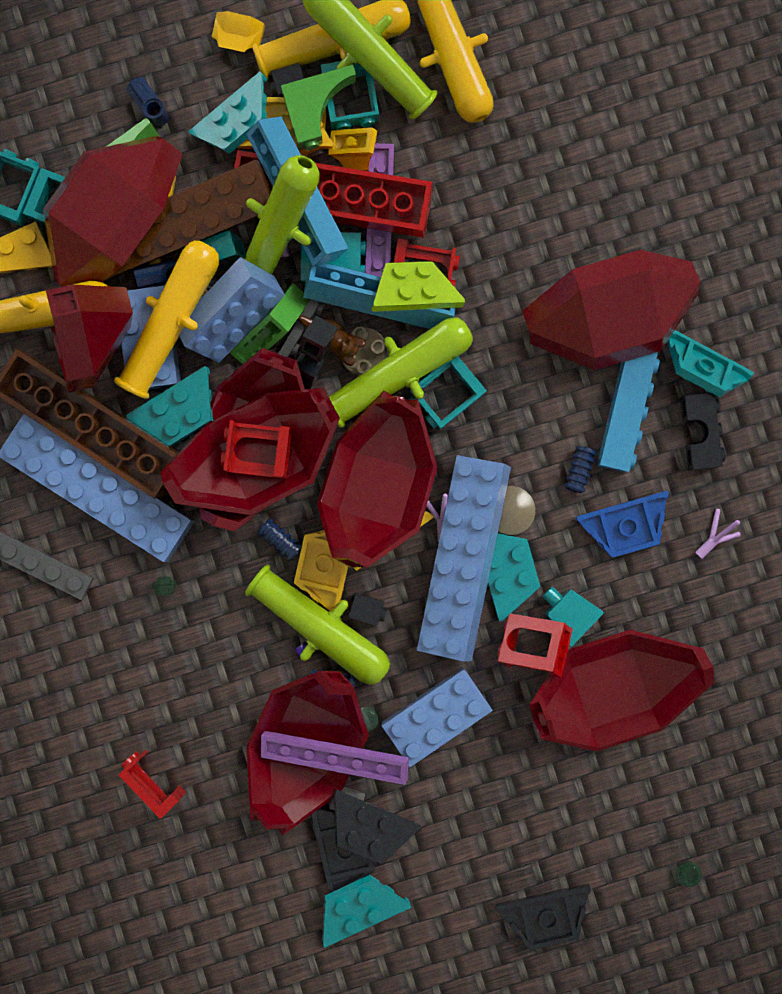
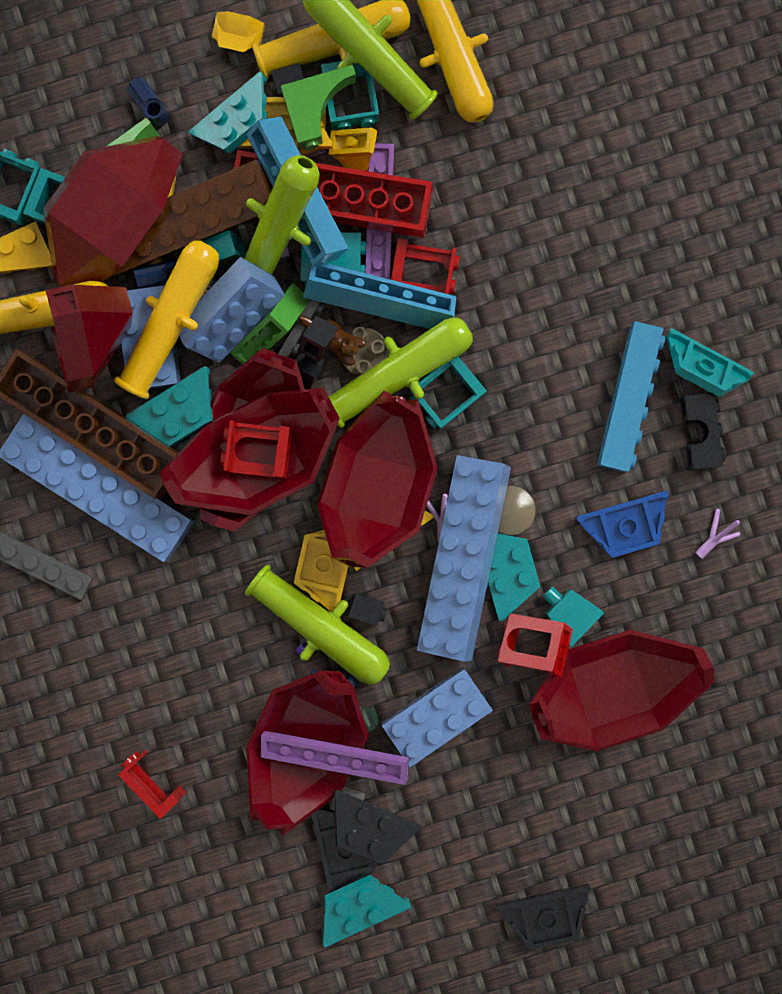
(164, 585): clear green plate -> none
(279, 539): dark blue piece -> none
(415, 288): lime wing -> none
(580, 469): dark blue piece -> none
(613, 308): dark red panel -> none
(689, 874): clear green plate -> none

